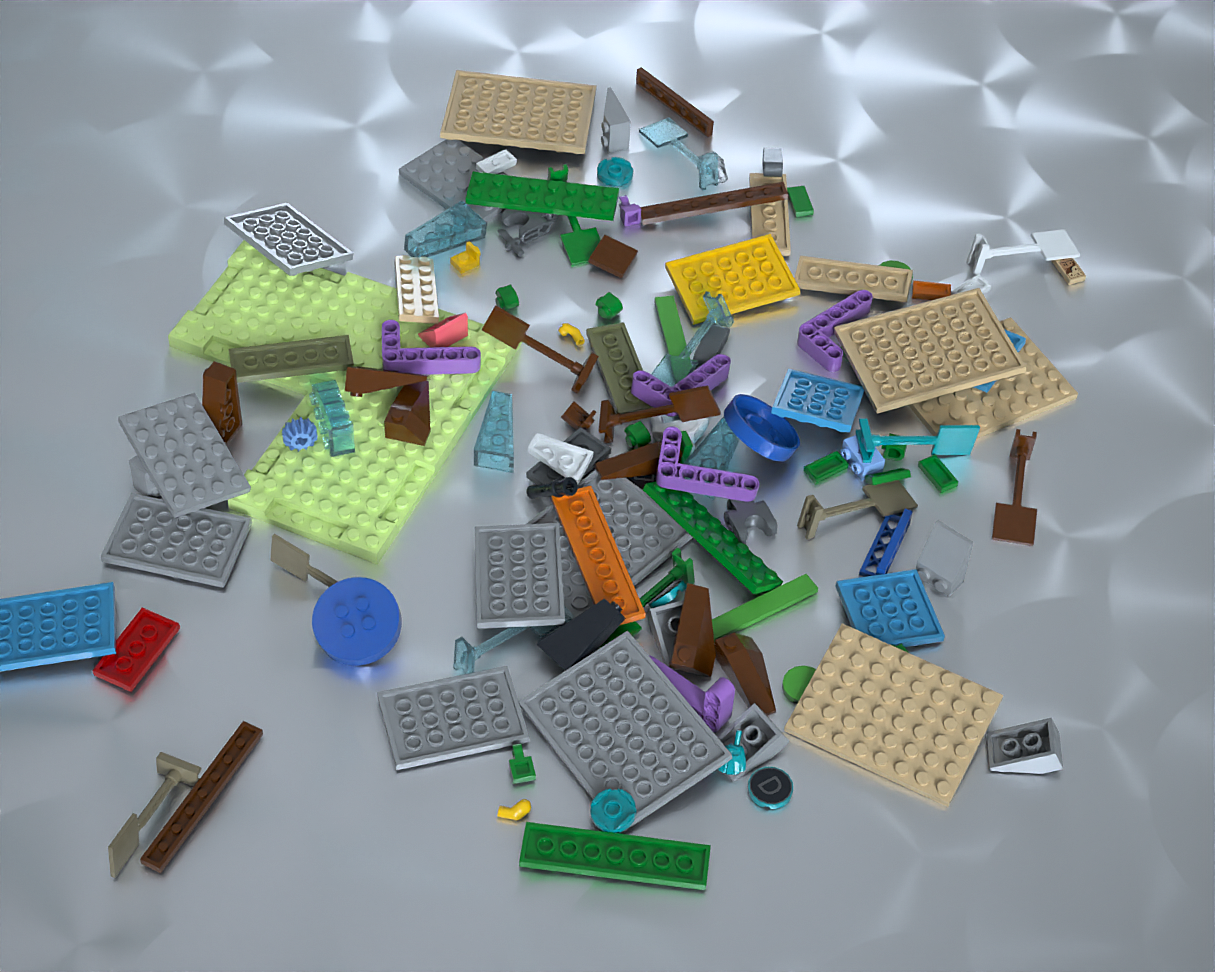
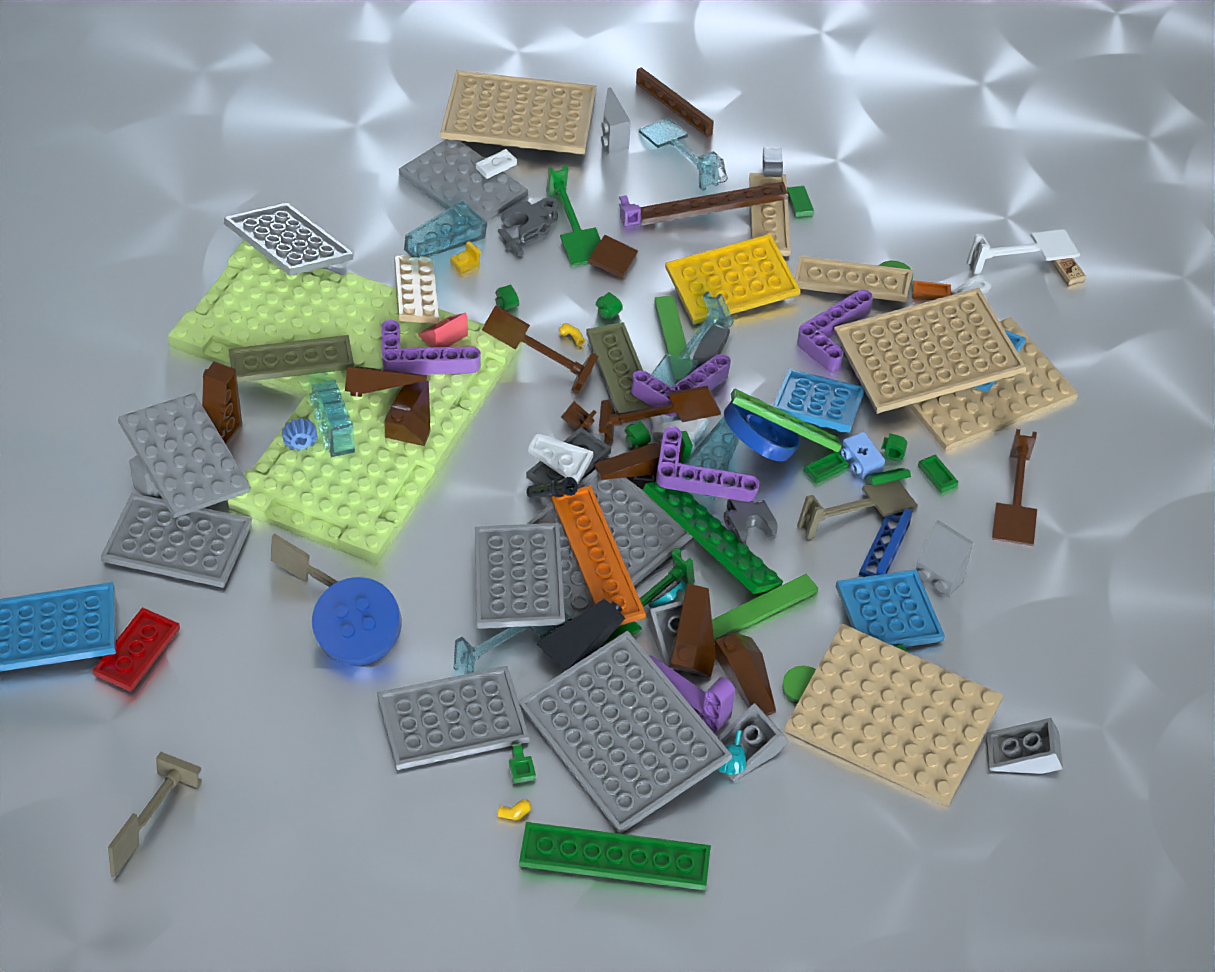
(201, 797): reddish brown plate -> none
(495, 438): clear light blue wedge -> none
(542, 196): green plate -> none
(613, 810): teal tile -> none
(615, 171): teal tile -> none
(770, 787): black tile -> none
(785, 419): none -> bright green tile
(948, 441): teal piece -> none

